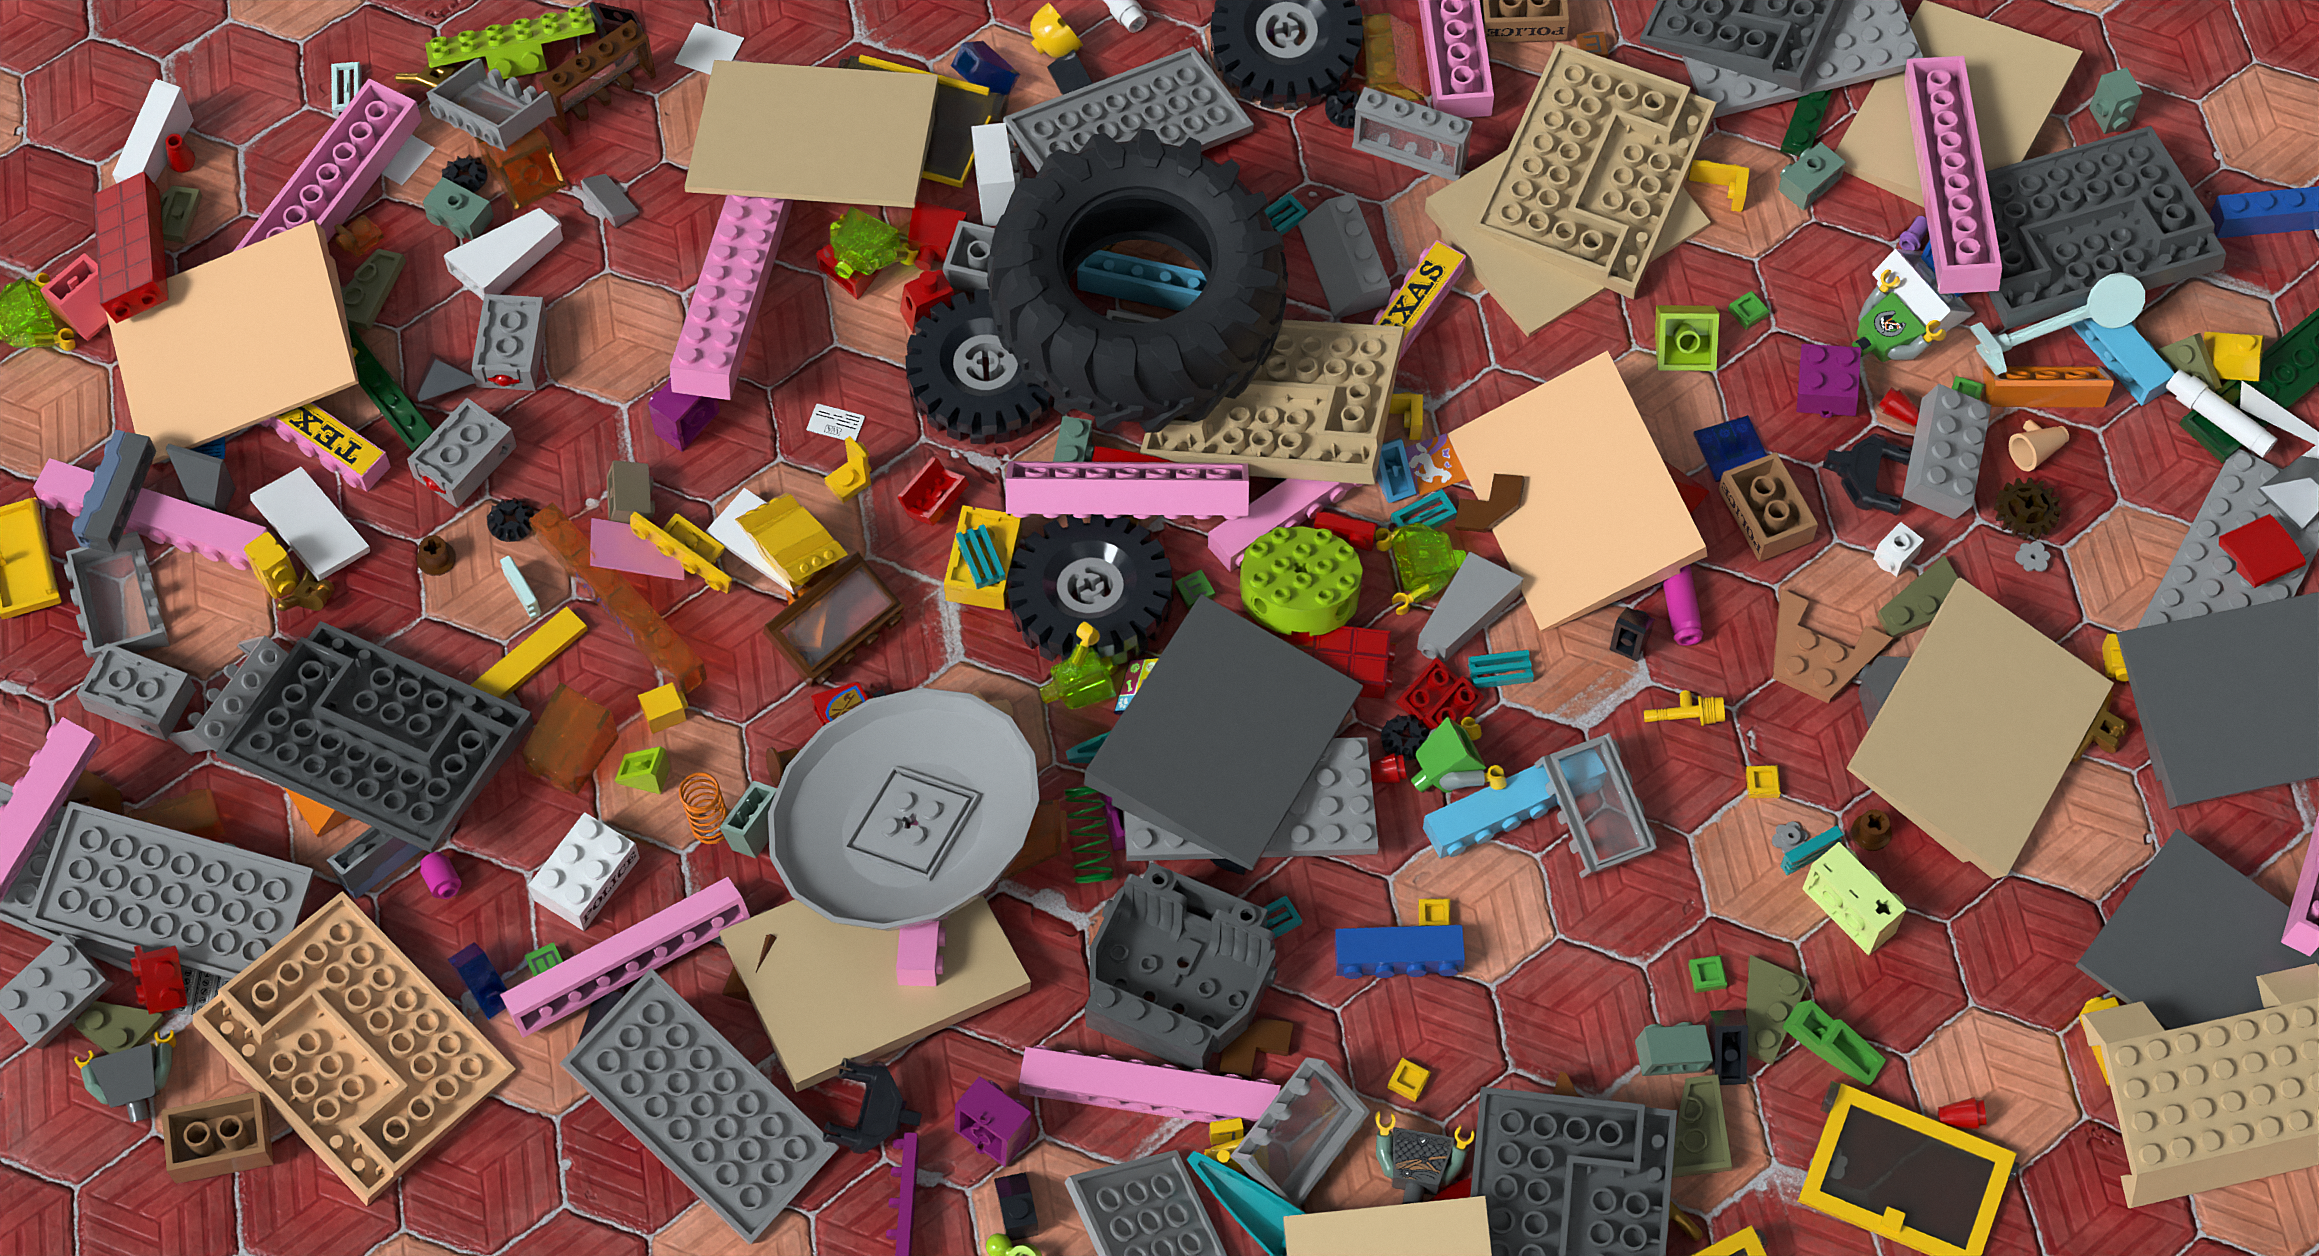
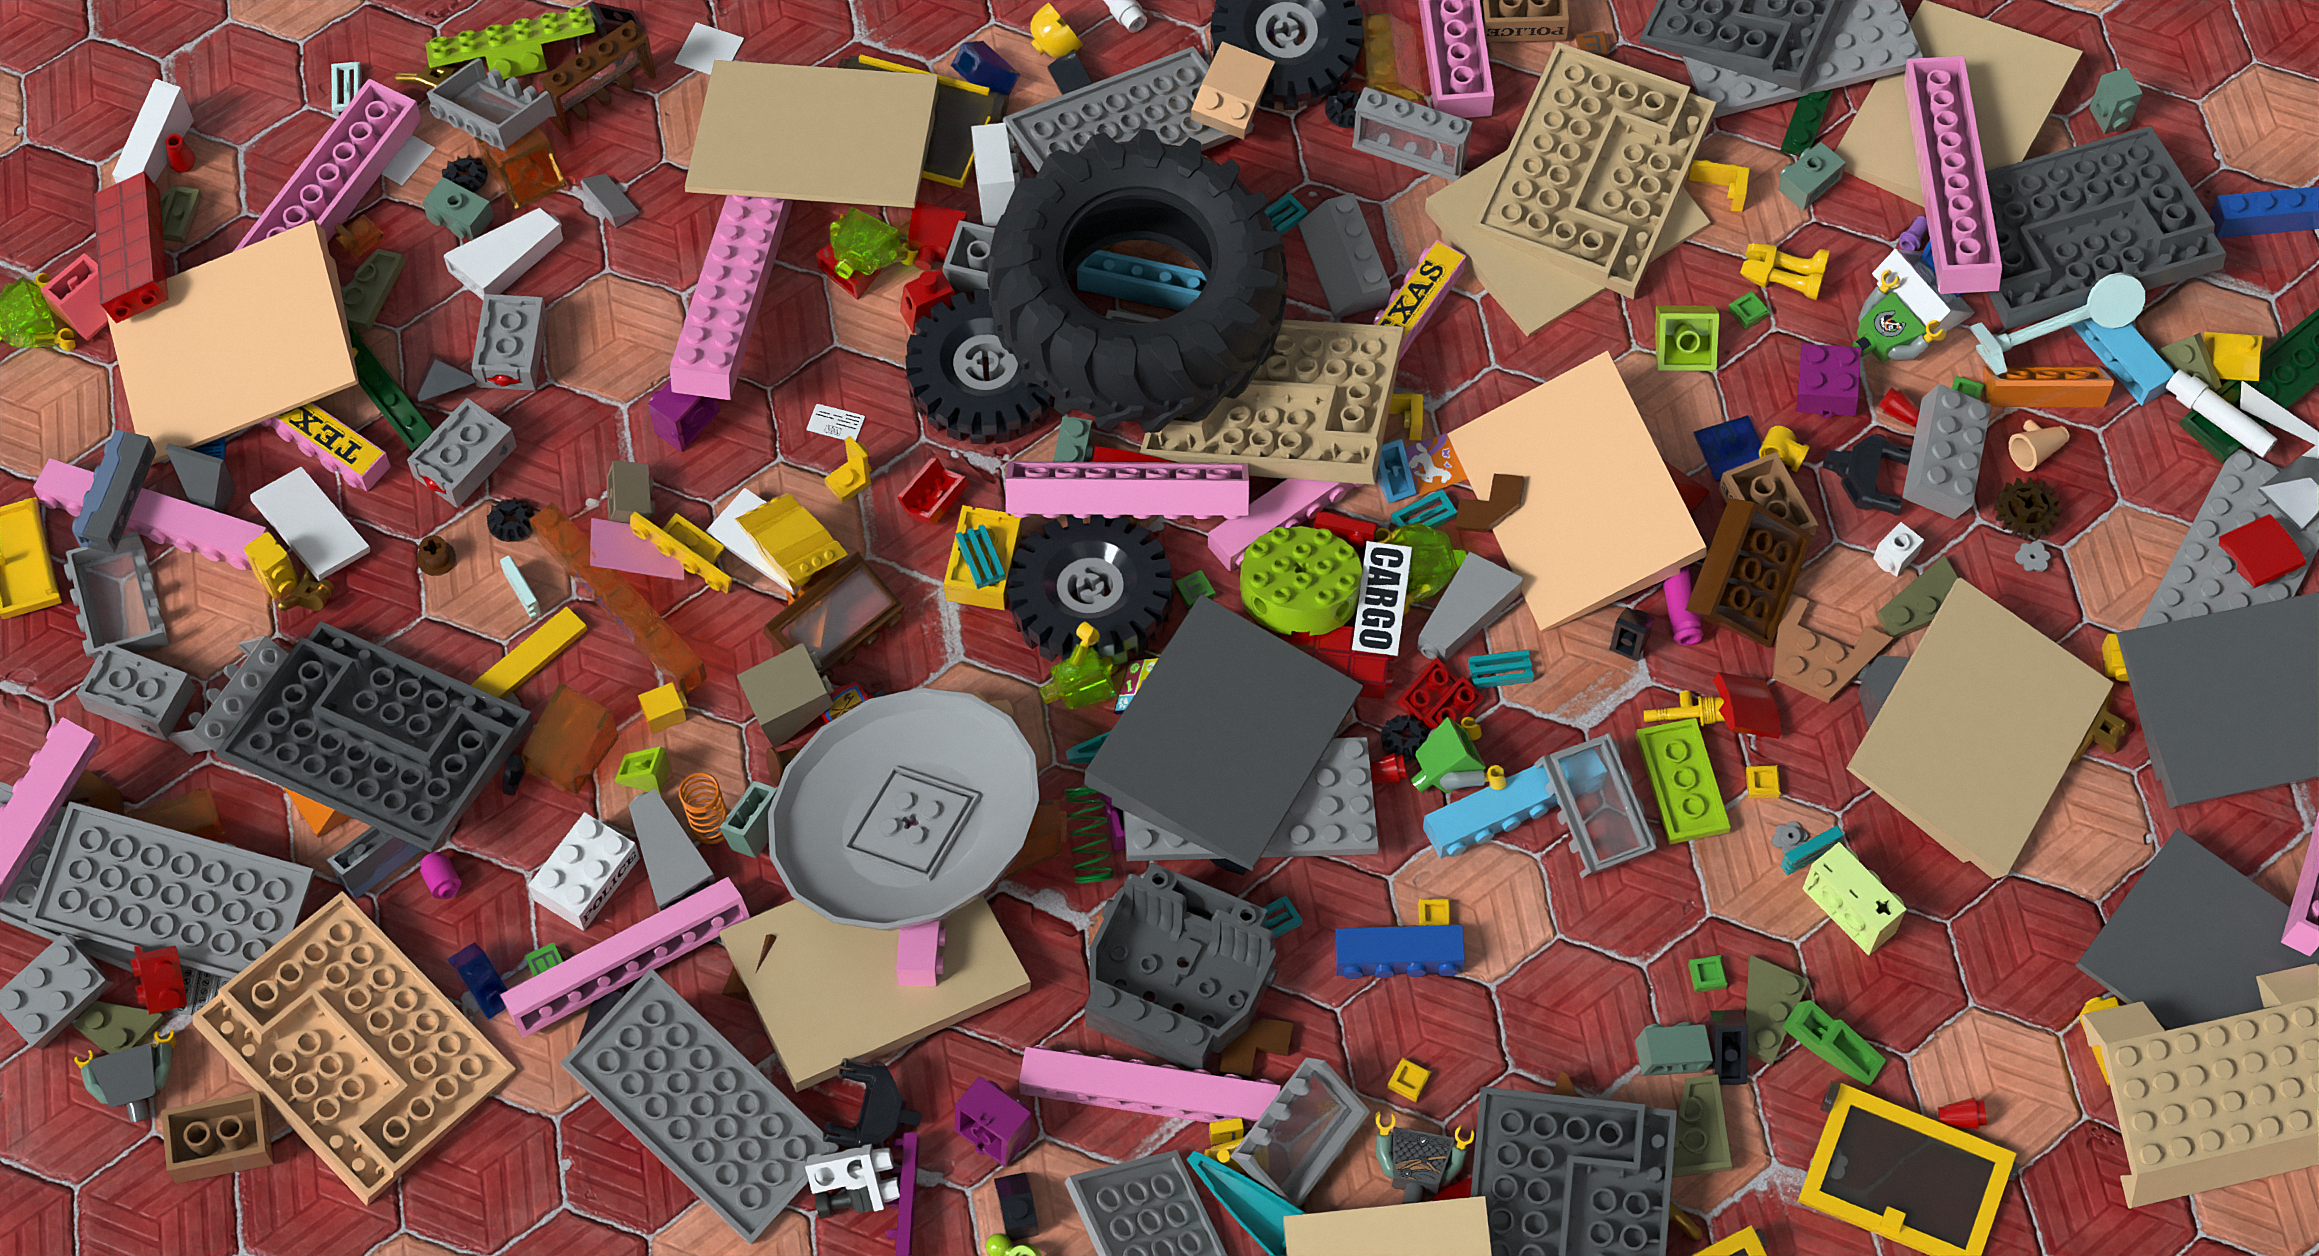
(513, 775): none -> black tile
(668, 853): none -> light grey slope
(787, 692): none -> dark tan slope
(859, 1173): none -> white hips
(1231, 90): none -> light nougat slope
(1382, 598): none -> sticker
(1682, 781): none -> lime plate
(1748, 705): none -> red slope
(1749, 571): none -> reddish brown slope
(1765, 257): none -> yellow piece
(1783, 441): none -> yellow piece
(1872, 830): reddish brown piece -> none

